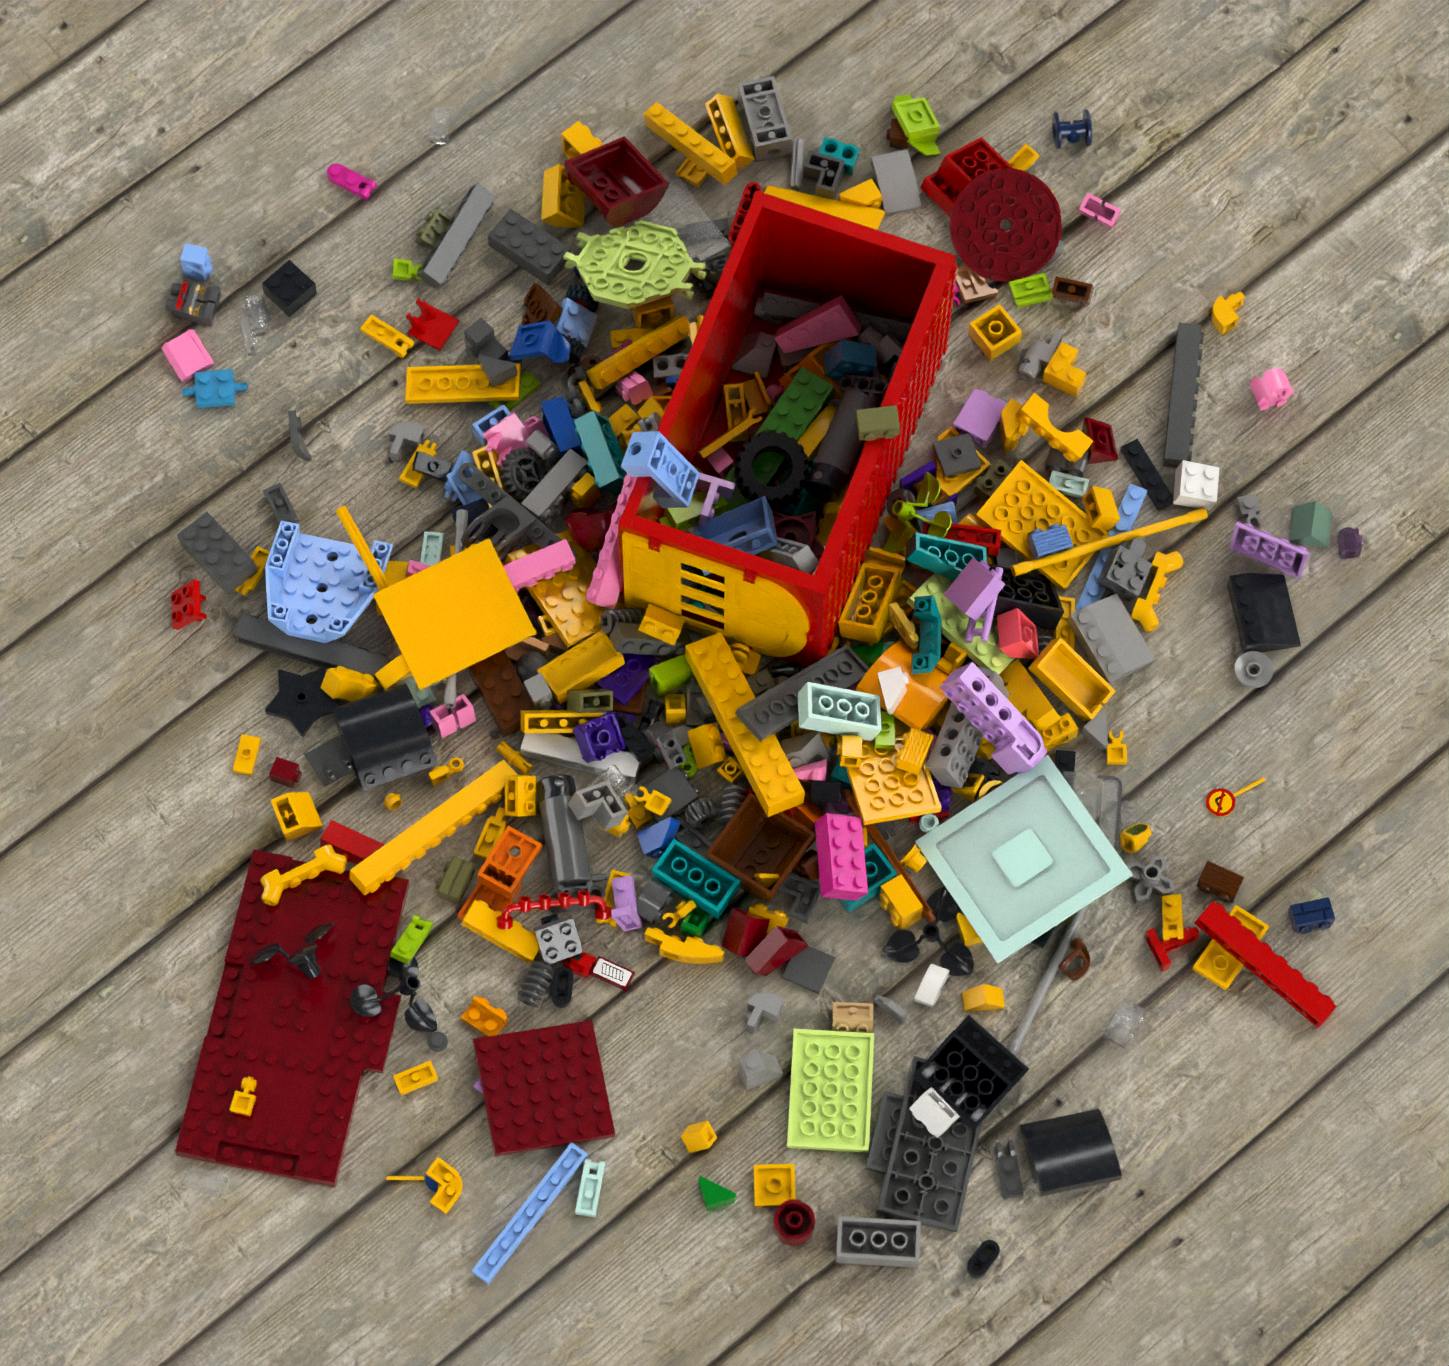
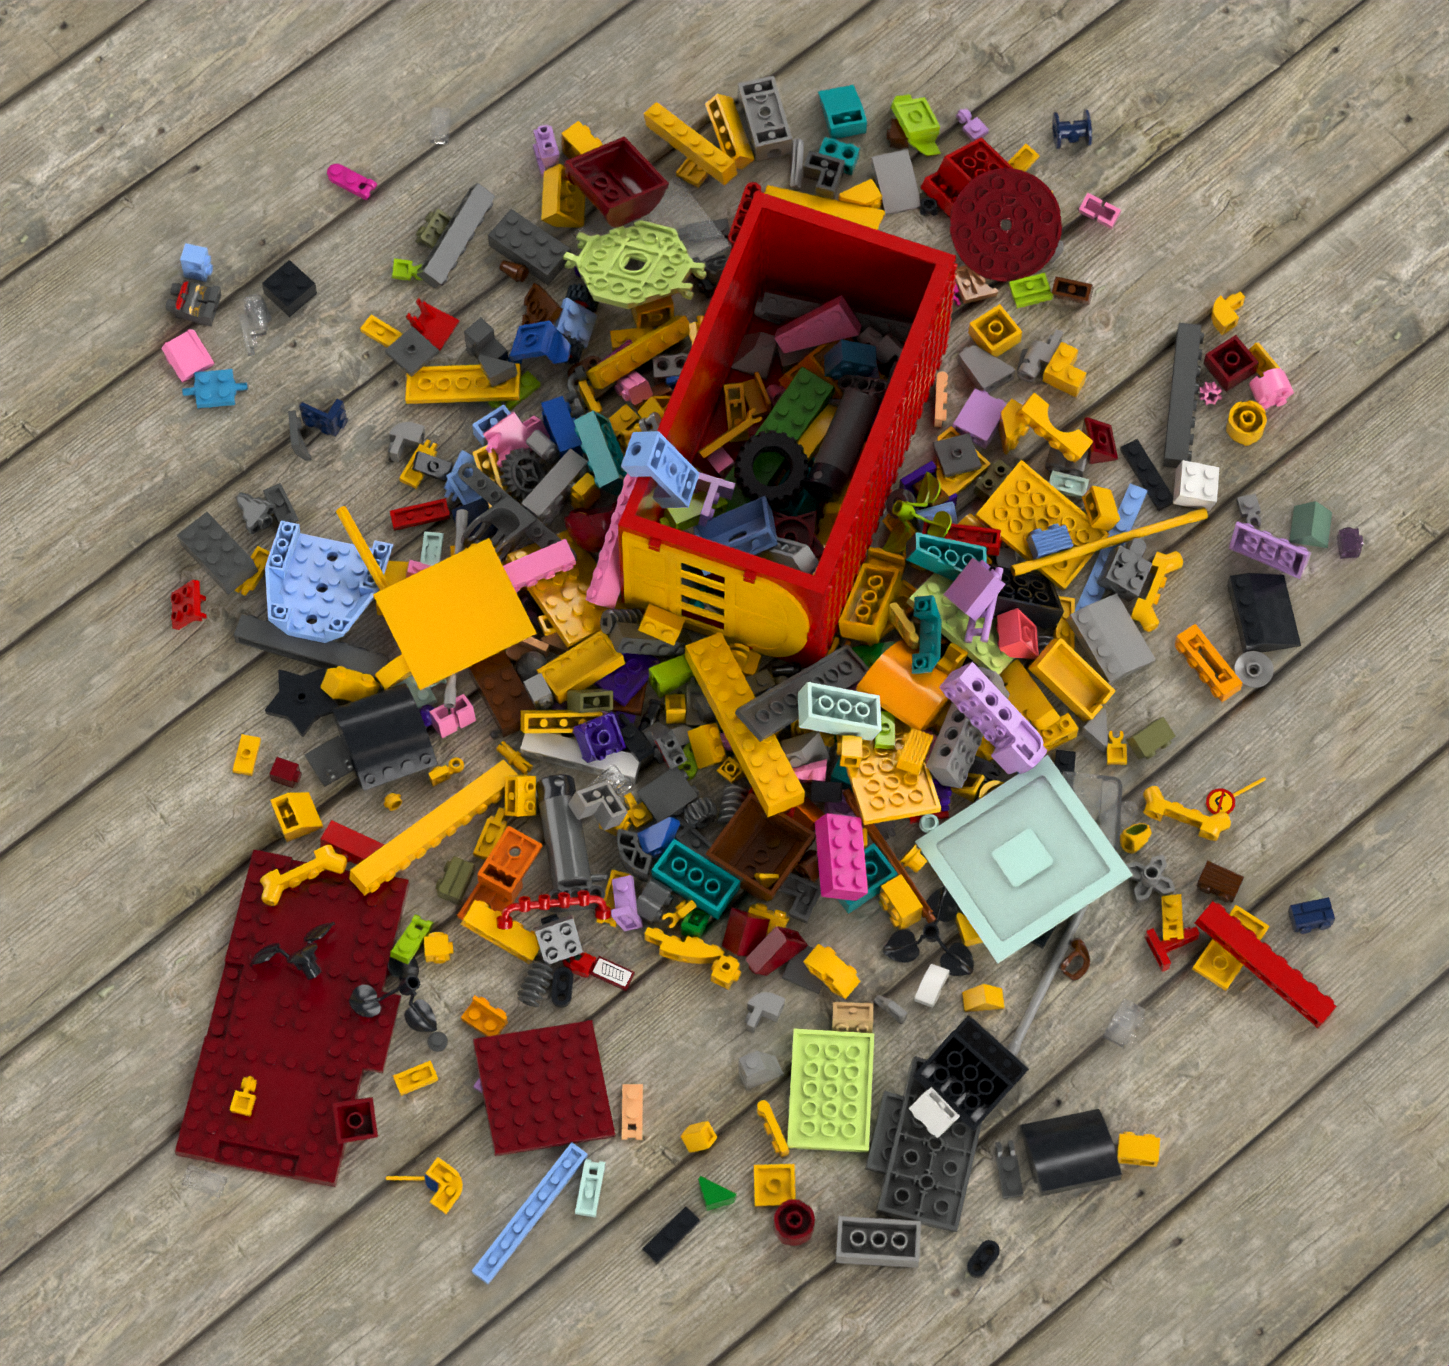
(256, 512): none -> dark grey rock
(327, 423): none -> dark blue bracket
(354, 1120): none -> dark red slope
(411, 351): none -> dark grey plate
(419, 514): none -> red plate
(438, 947): none -> yellow brick
(516, 271): none -> reddish brown cone
(545, 148): none -> lavender hips
(632, 856): none -> dark grey brick
(632, 1110): none -> light nougat plate
(655, 802): yellow plate -> none
(671, 1235): none -> black plate
(725, 971): none -> yellow brick
(772, 1127): none -> yellow plate
(832, 971): none -> yellow brick
(843, 112): none -> teal slope
(877, 423): olive brick -> none
(893, 687): white slope -> none
(928, 202): none -> black plate
(940, 399): none -> light nougat plate
(973, 129): none -> lavender plate
(984, 369): none -> light grey slope
(1138, 1149): none -> yellow brick
(1150, 738): none -> olive brick
(1188, 644): none -> light orange brick
(1209, 826): none -> yellow plate
(1210, 398): none -> bright pink gear
(1231, 363): none -> dark red brick
(1246, 422): none -> yellow brick
(1265, 361): none -> yellow plate

